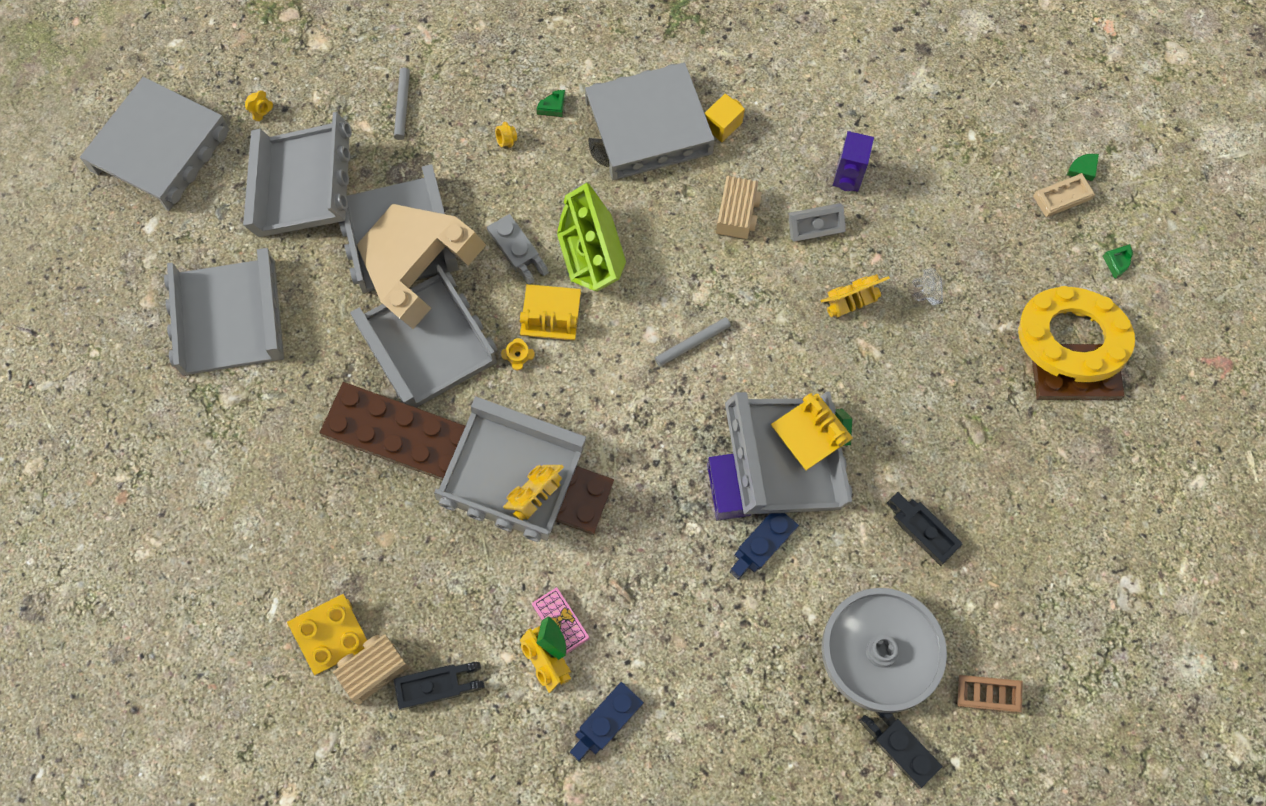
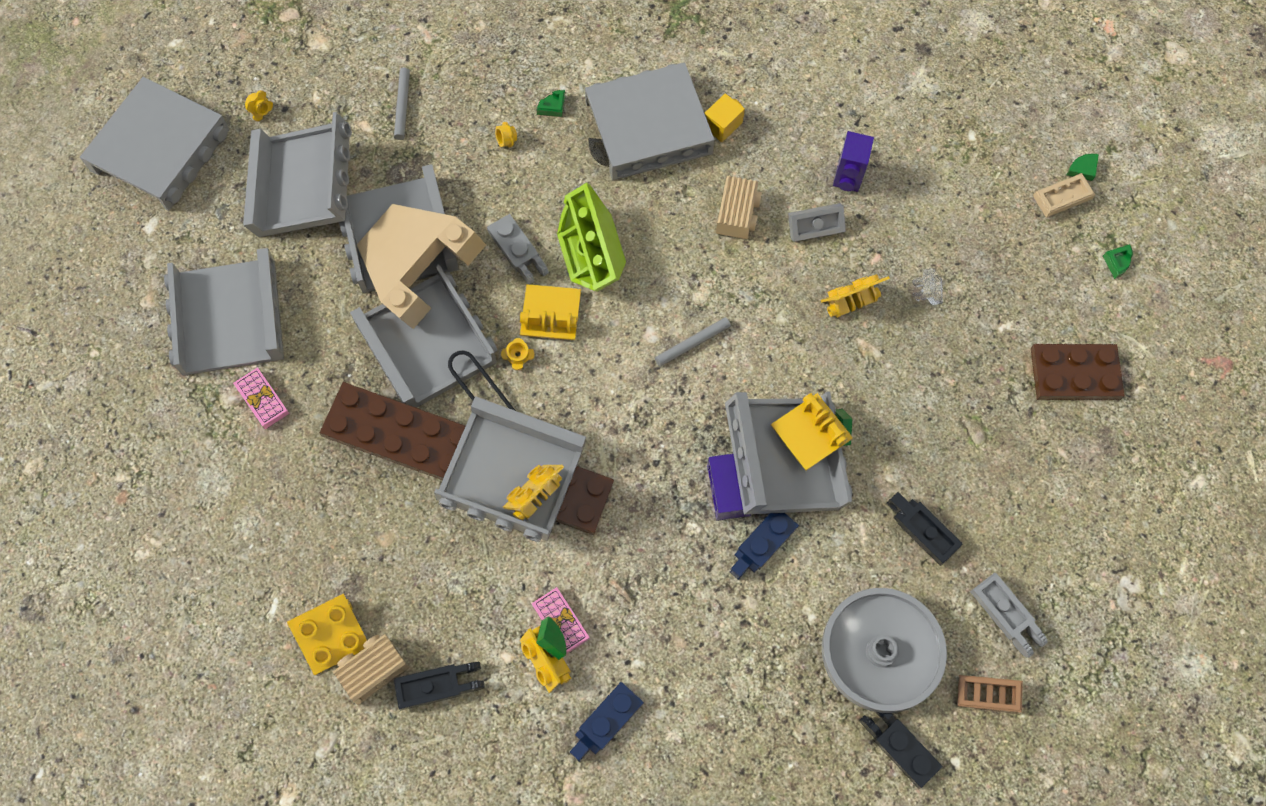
(261, 398): none -> bright pink tile
(481, 370): none -> black piece
(1008, 613): none -> light grey hinge
(1056, 359): yellow plate -> none

